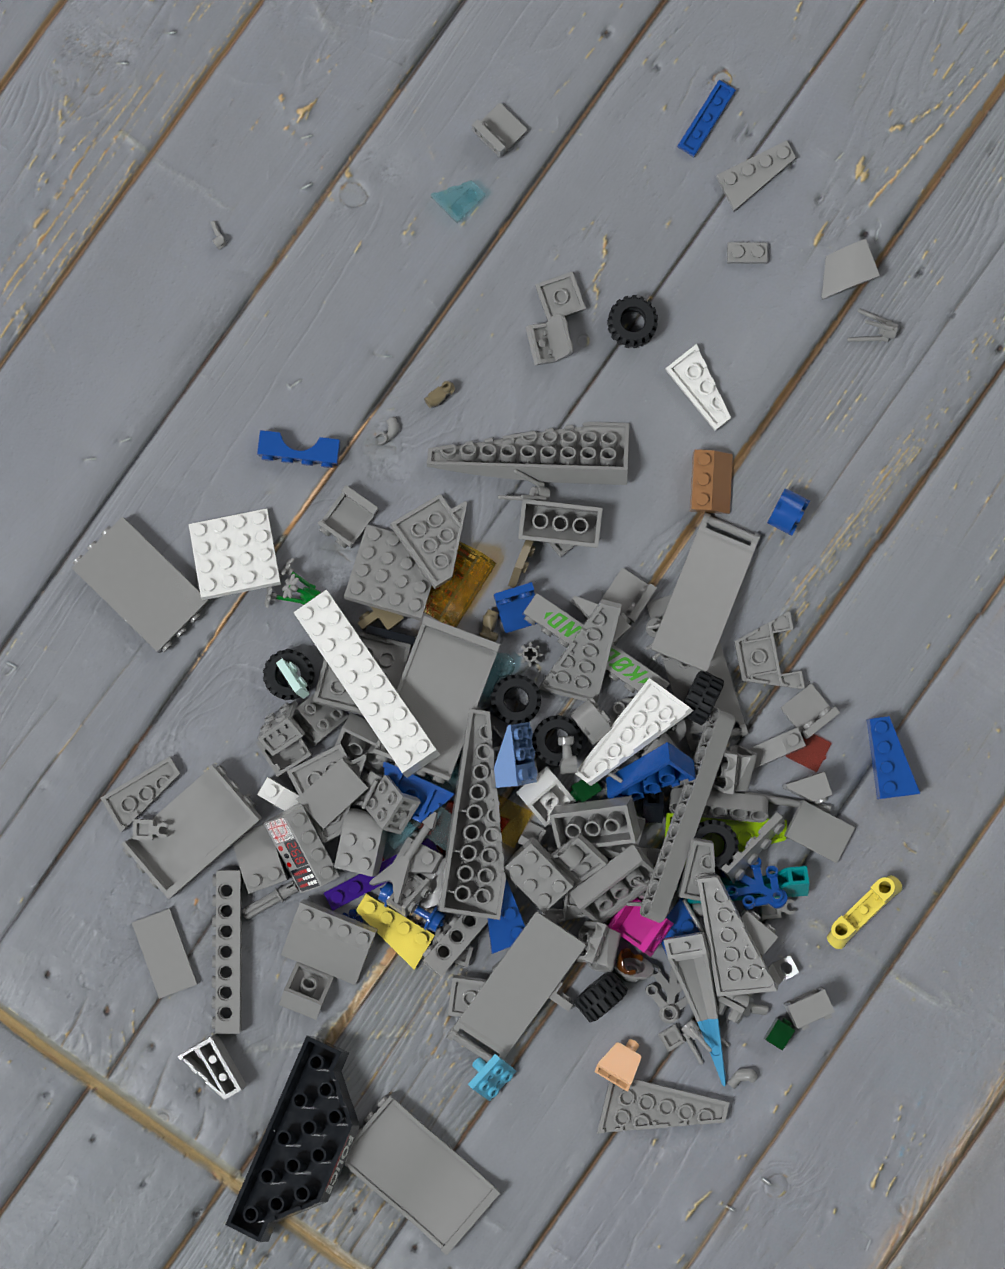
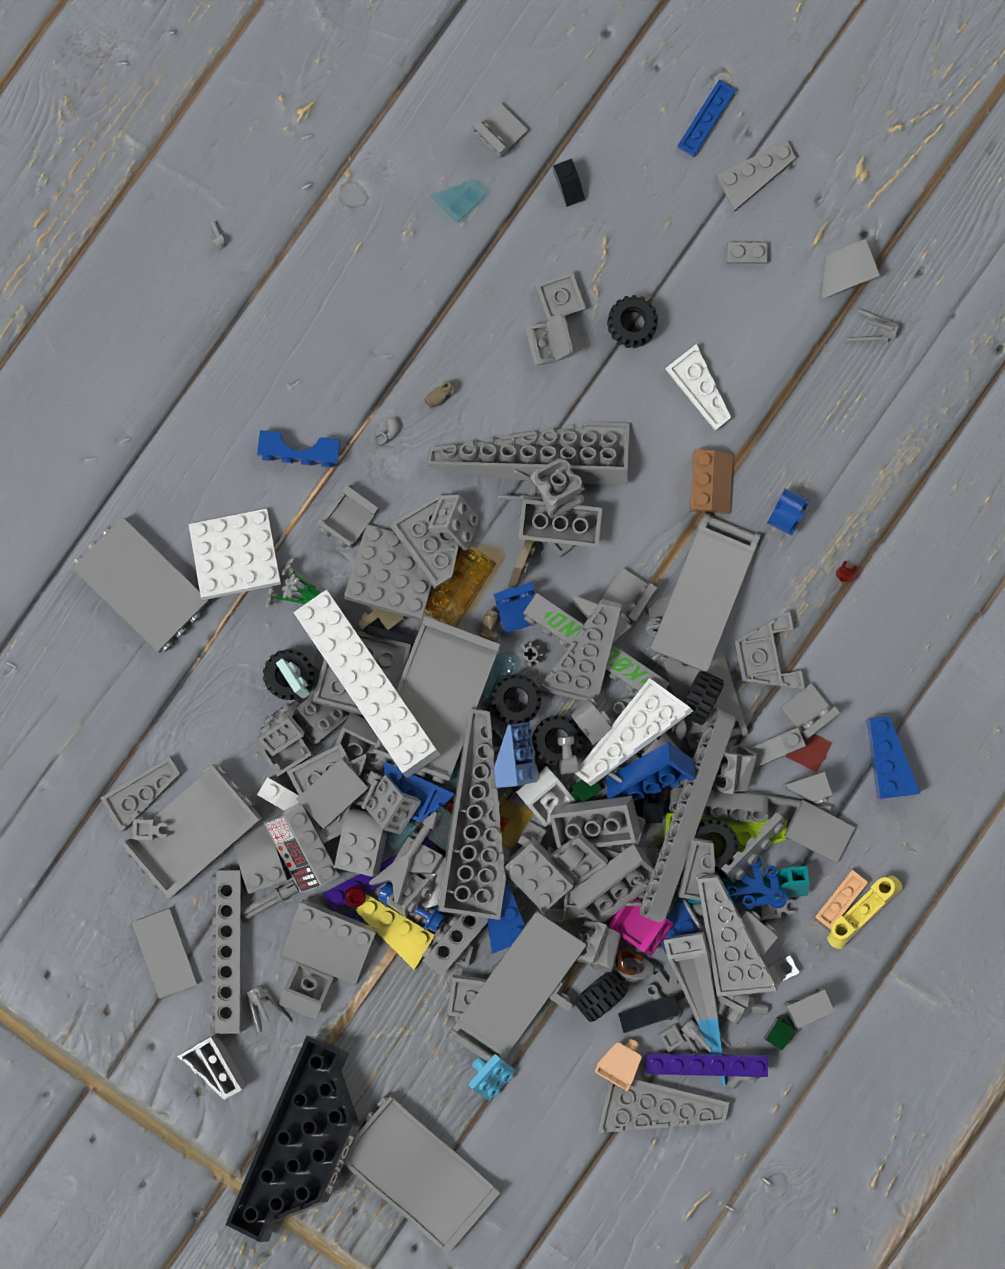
(257, 997): none -> light grey plant
(355, 896): none -> dark red tile
(456, 518): none -> light grey bracket
(558, 487): none -> light grey piece
(568, 182): none -> black slope
(649, 1014): none -> black tile
(707, 1064): none -> dark purple plate
(841, 899): none -> light nougat plate
(845, 574): none -> clear red plate

